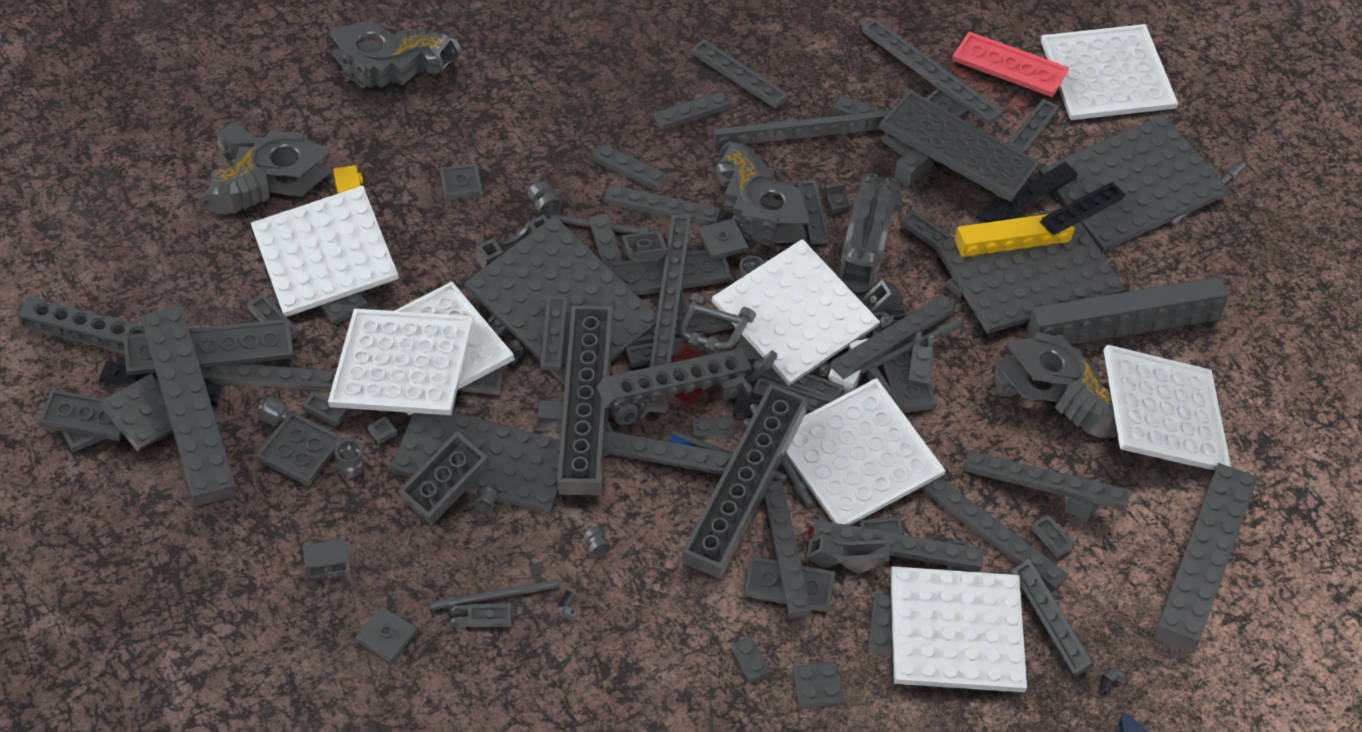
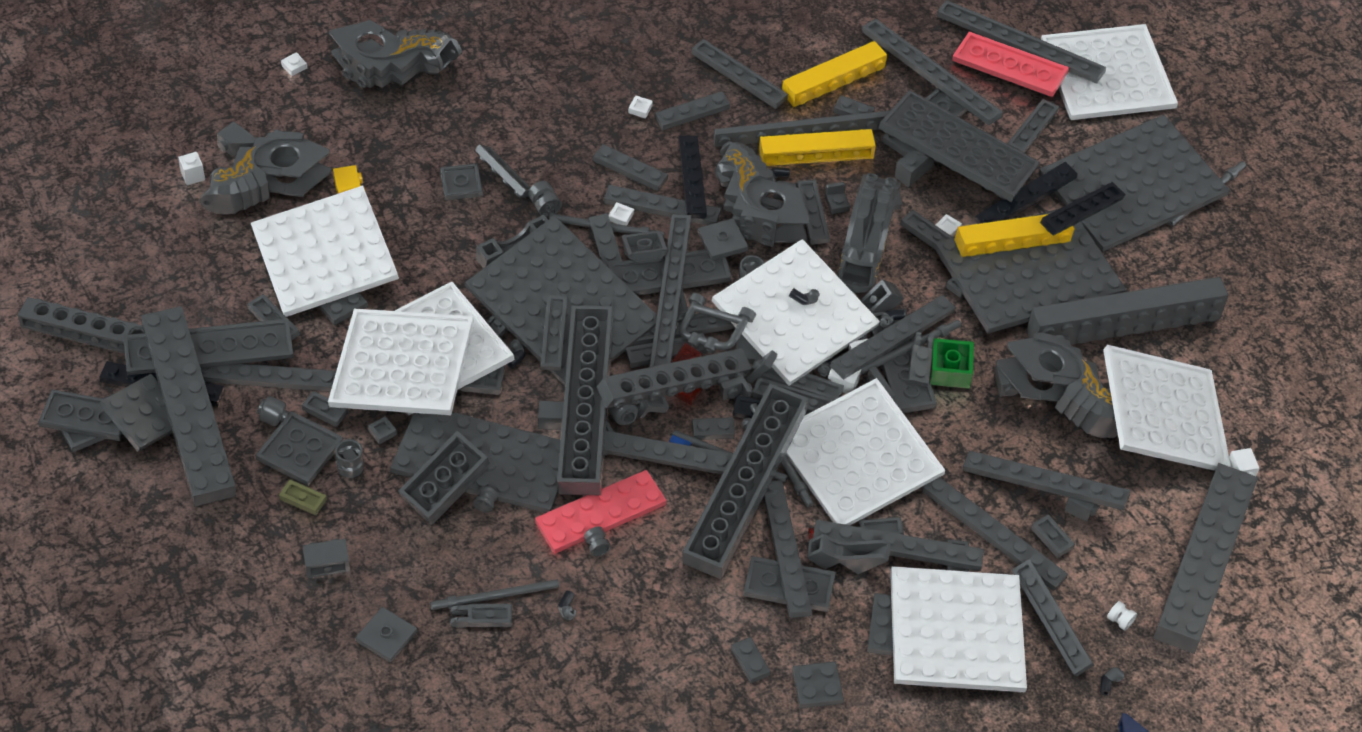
(191, 168): none -> white brick
(293, 64): none -> white plate
(302, 497): none -> olive plate
(501, 168): none -> dark grey plate
(612, 508): none -> coral plate
(621, 214): none -> white plate
(640, 106): none -> white plate
(692, 176): none -> black plate
(780, 172): none -> black arm
(805, 299): none -> arm
(817, 147): none -> yellow brick
(834, 73): none -> yellow brick
(949, 225): none -> white plate
(952, 363): none -> green brick
(1012, 37): none -> dark grey plate
(1122, 615): none -> white wheel
(1244, 461): none -> white brick

